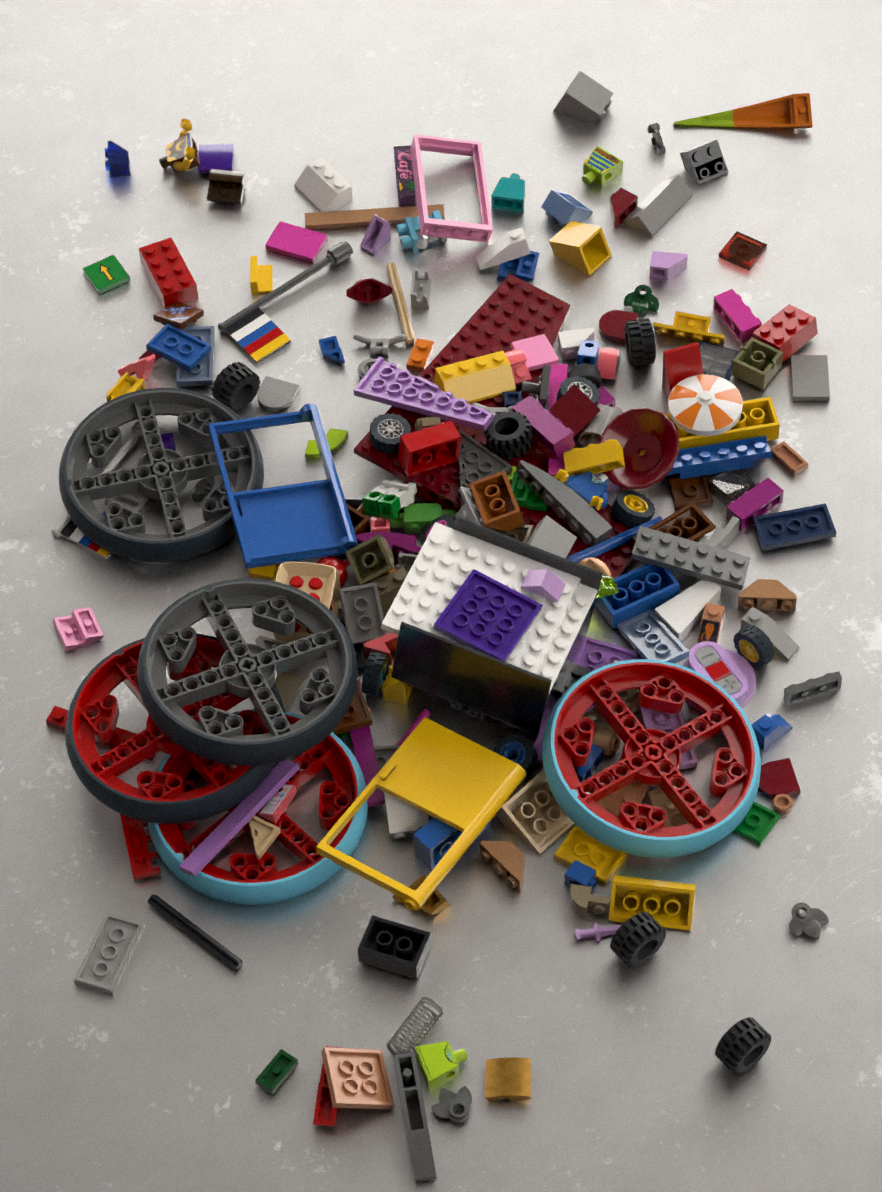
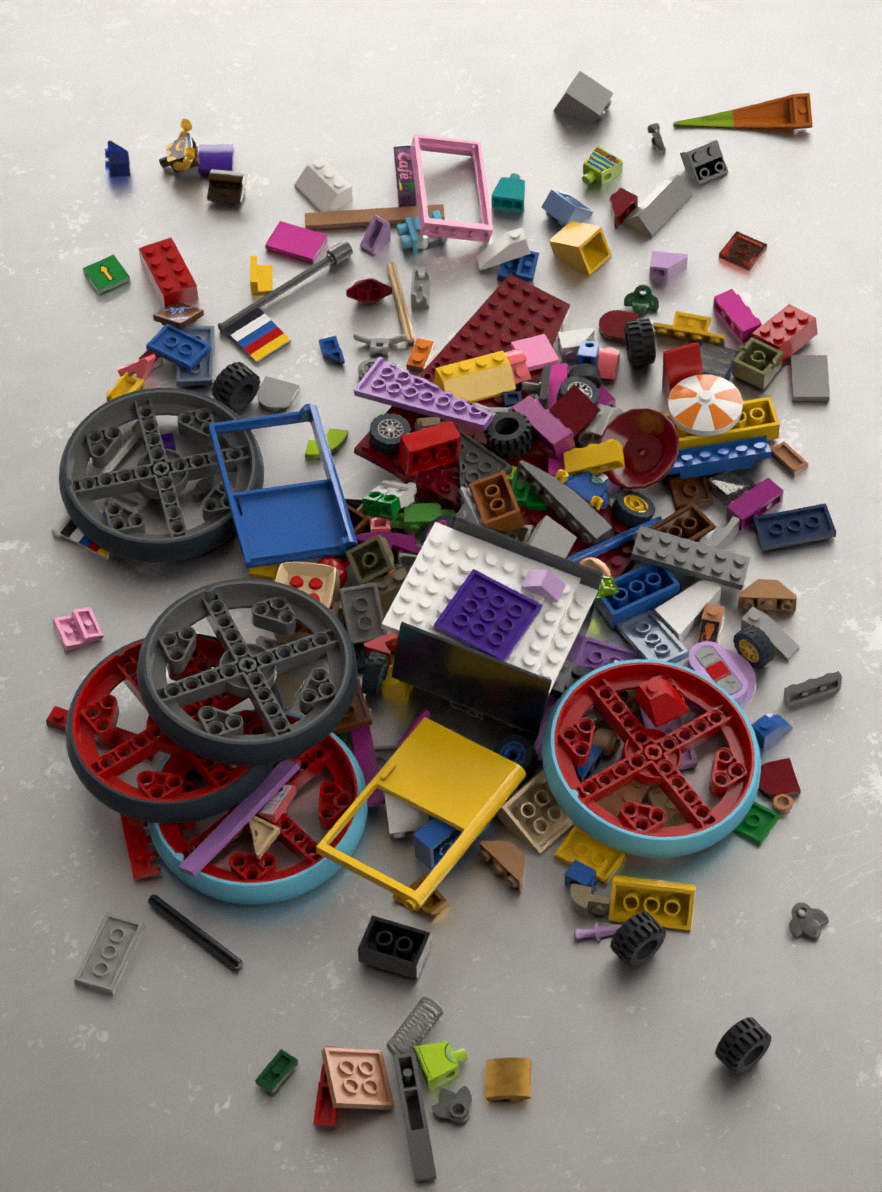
(660, 701): none -> red slope

